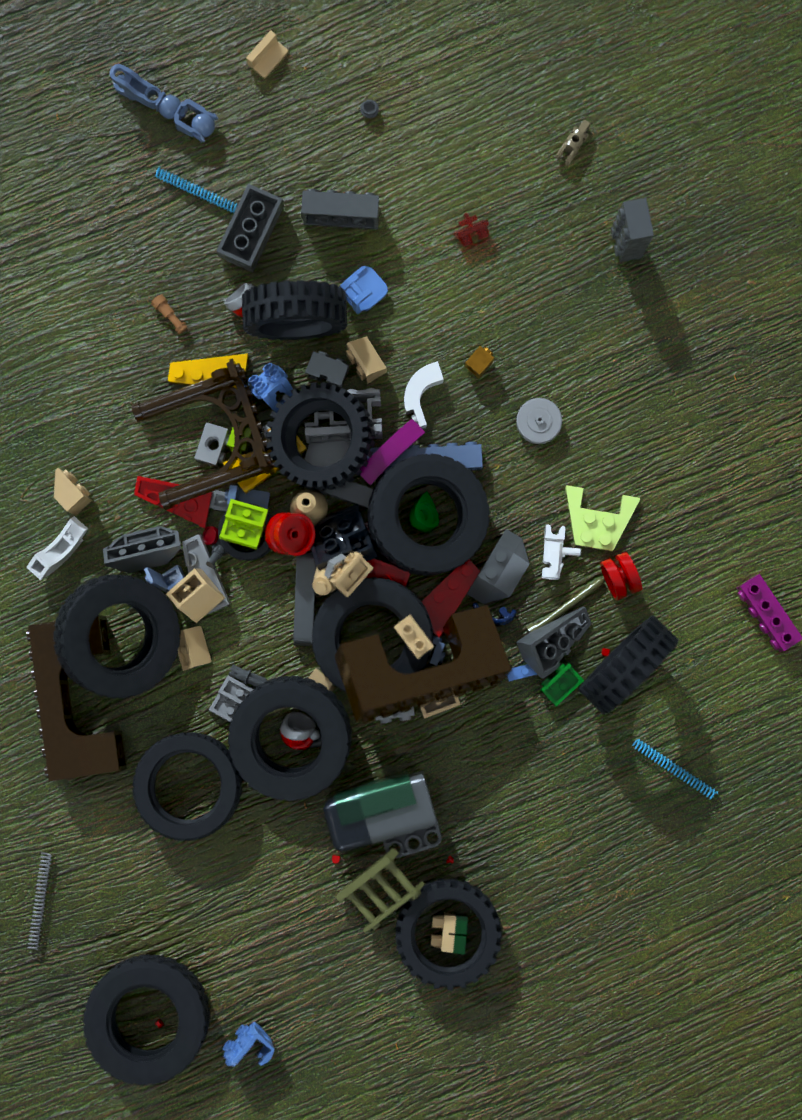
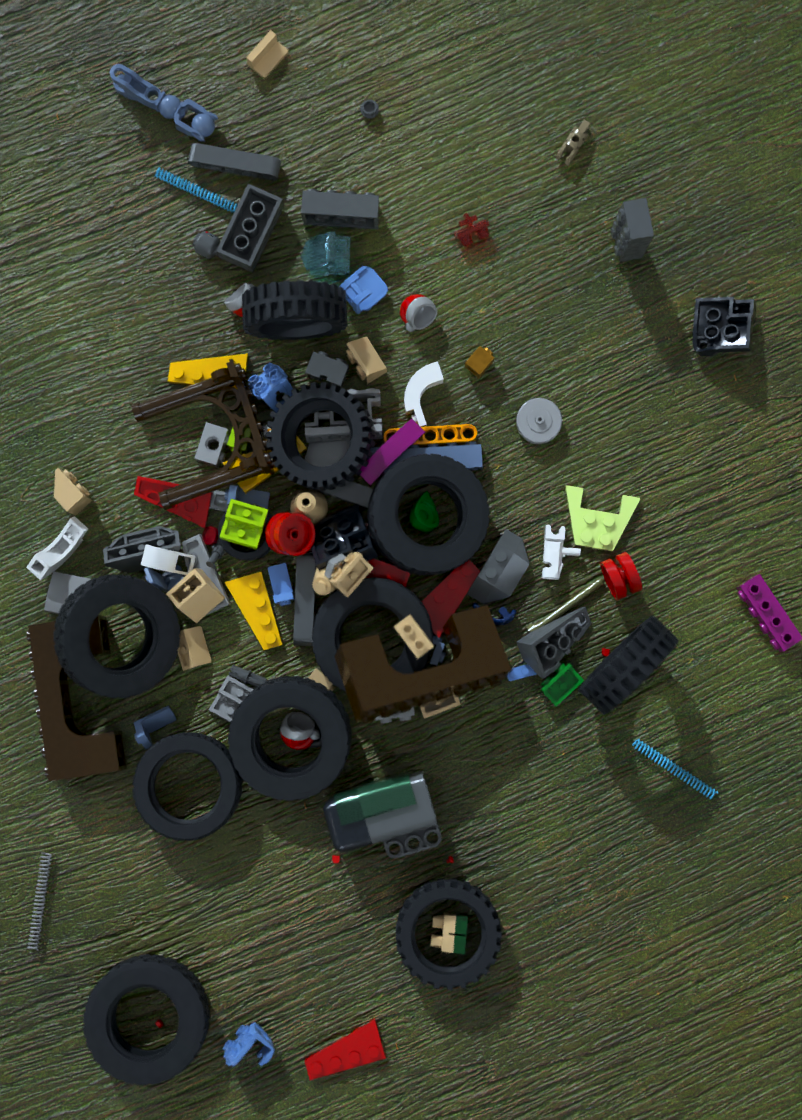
(59, 589): none -> light grey slope
(152, 723): none -> sand blue bracket
(160, 303): medium nougat piece -> none
(164, 559): none -> white piece
(206, 244): none -> dark grey head
(234, 161): none -> dark grey beam
(255, 604): none -> yellow wing
(281, 584): none -> medium blue bracket
(327, 254): none -> clear light blue piece
(348, 1052): none -> red wing
(375, 872): olive fence -> none
(417, 312): none -> light grey piece
(439, 433): none -> light orange beam
(723, 325): none -> black slope

